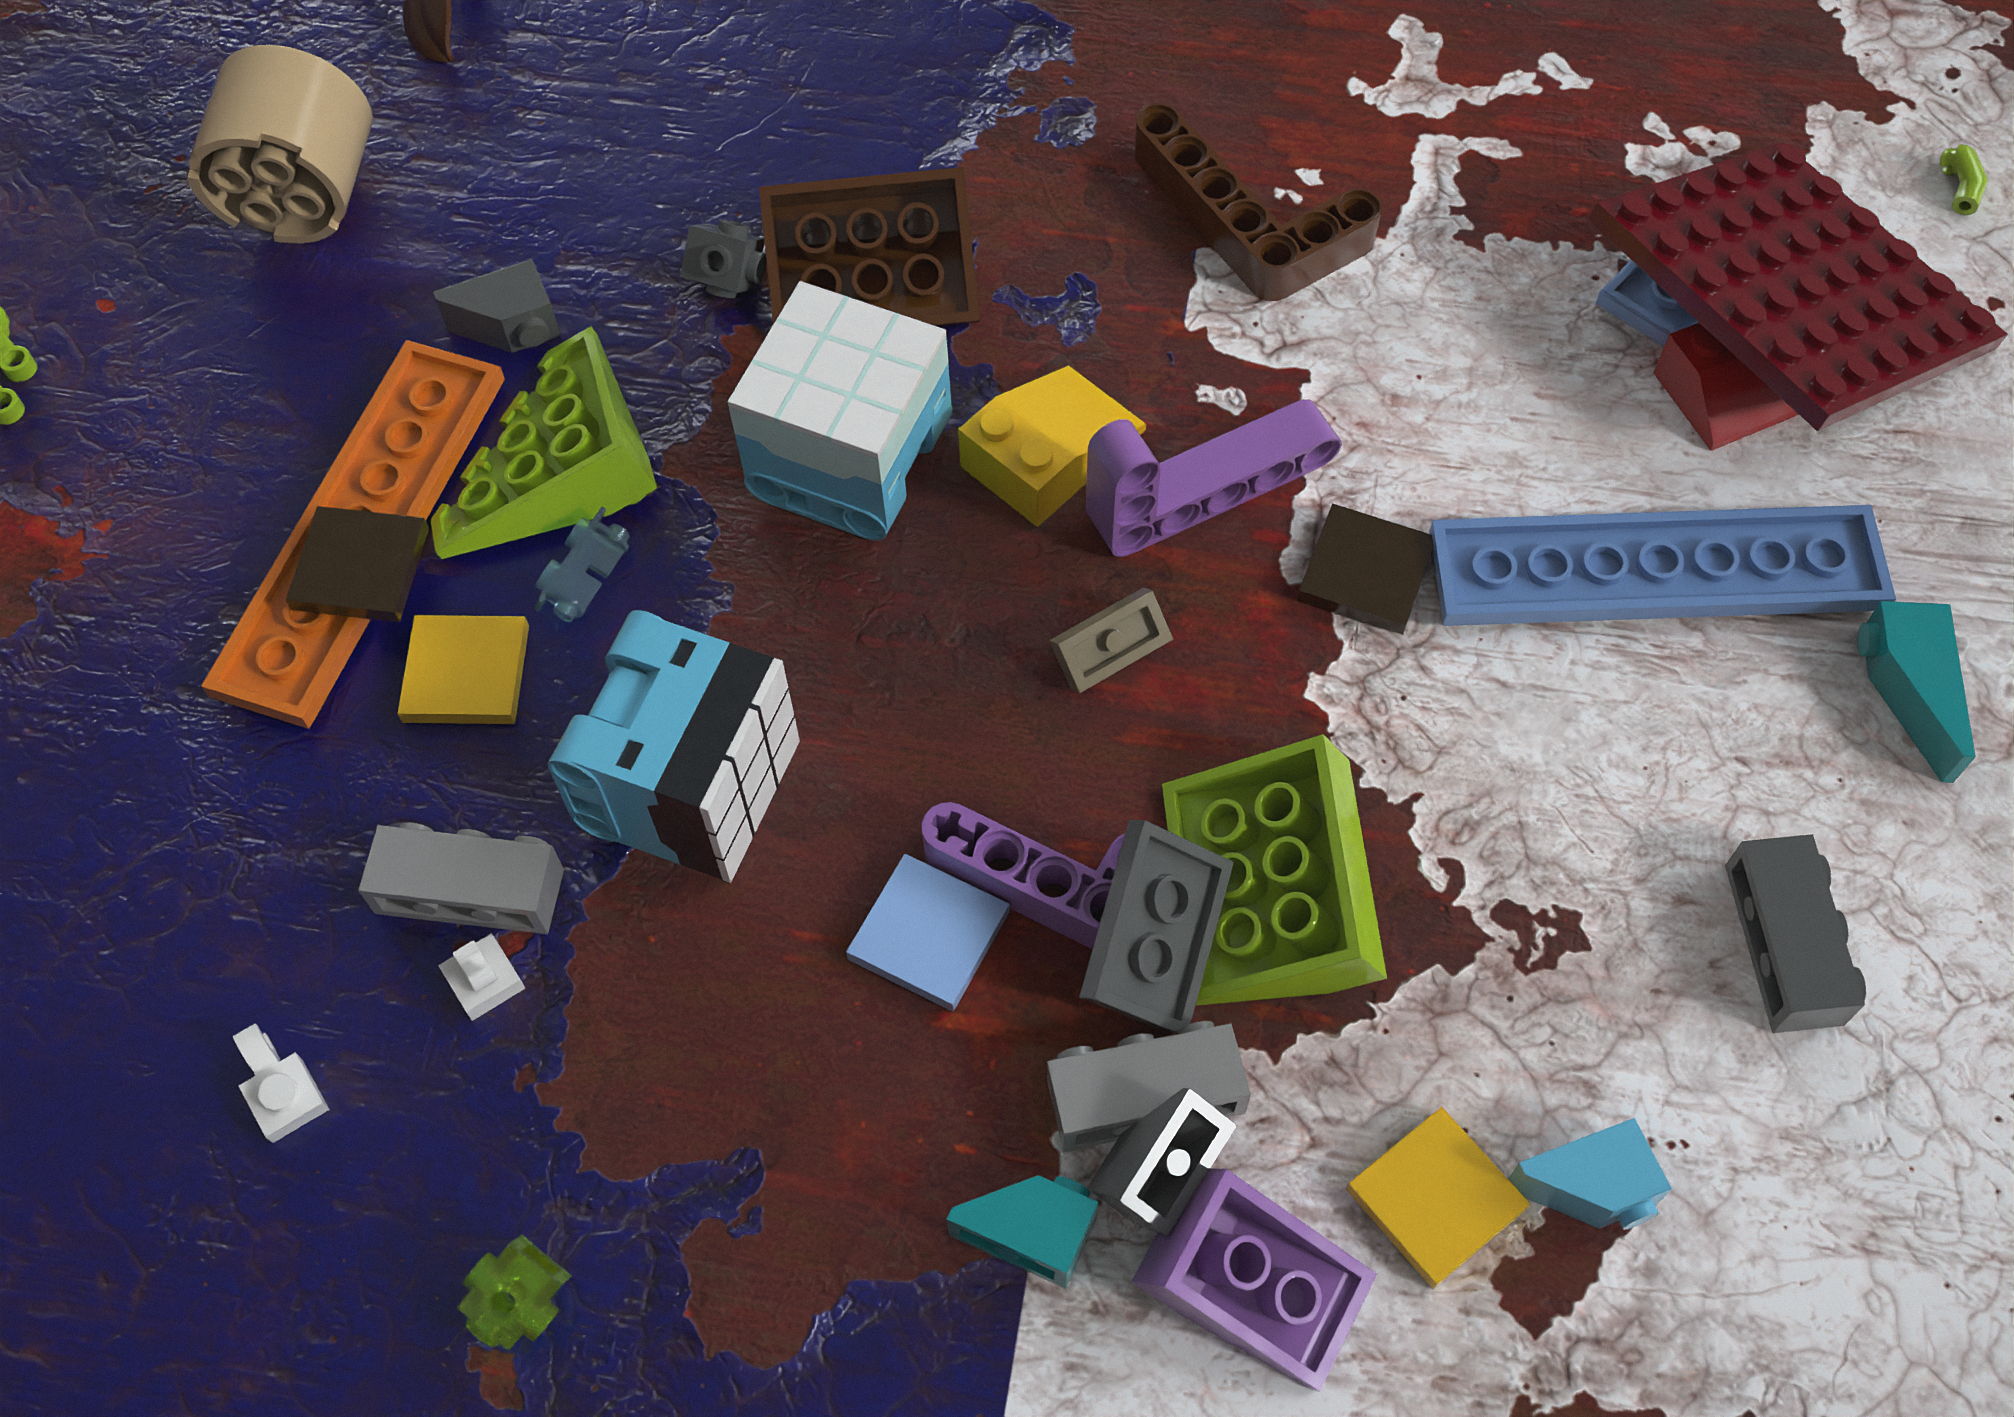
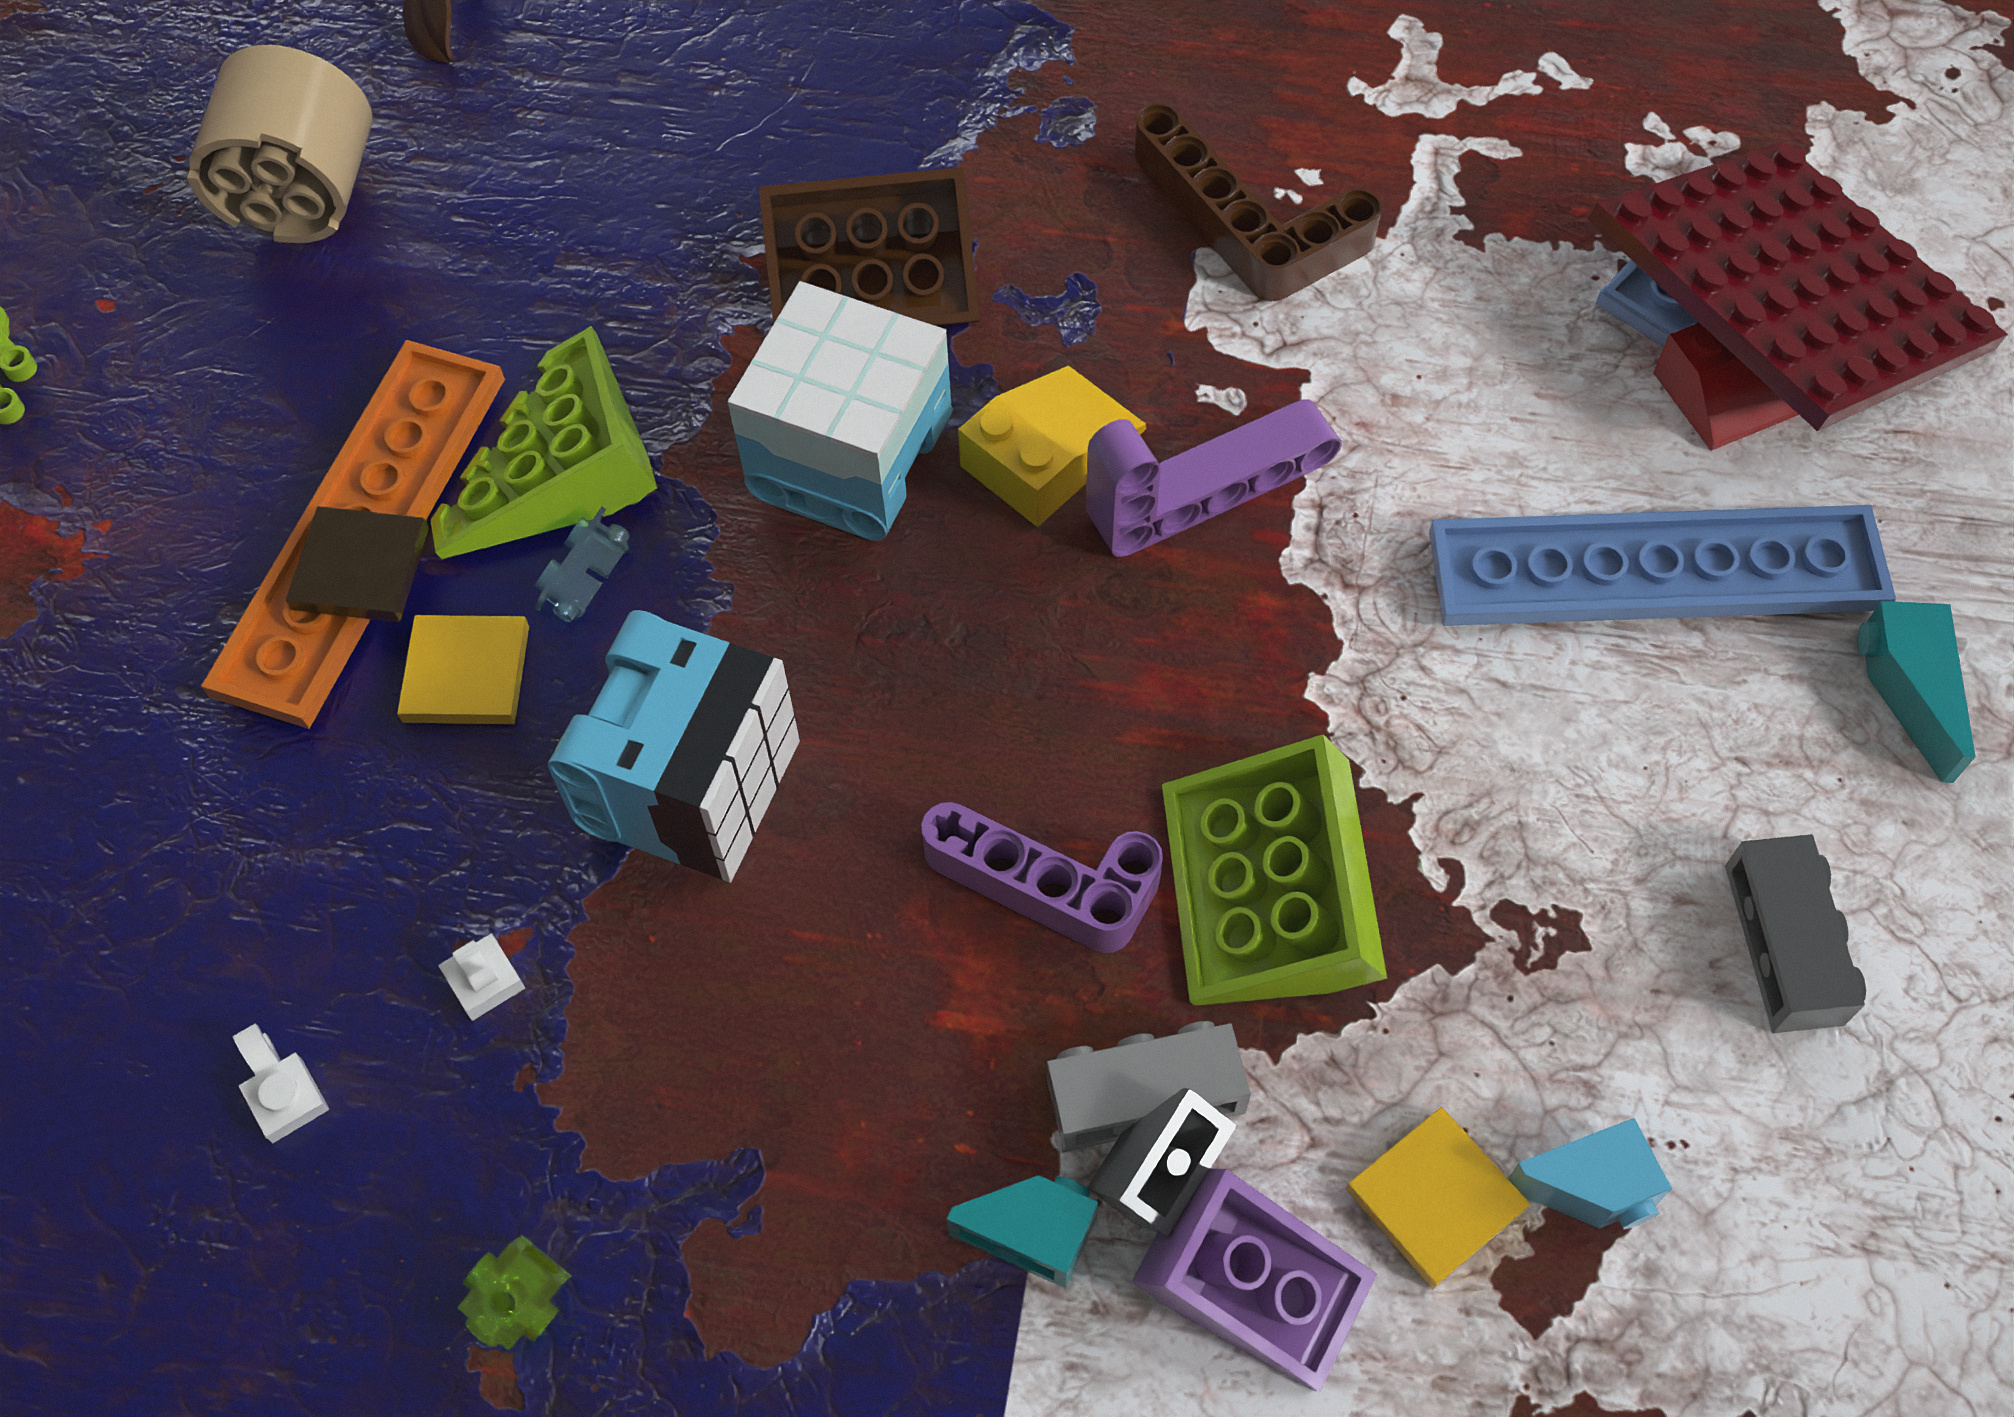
(462, 878): light grey brick -> none
(500, 308): dark grey slope -> none
(724, 257): dark grey brick -> none
(928, 932): light blue tile -> none
(1111, 640): dark tan plate -> none
(1156, 928): dark grey plate -> none
(1366, 568): dark brown tile -> none
(1971, 176): lime arm -> none

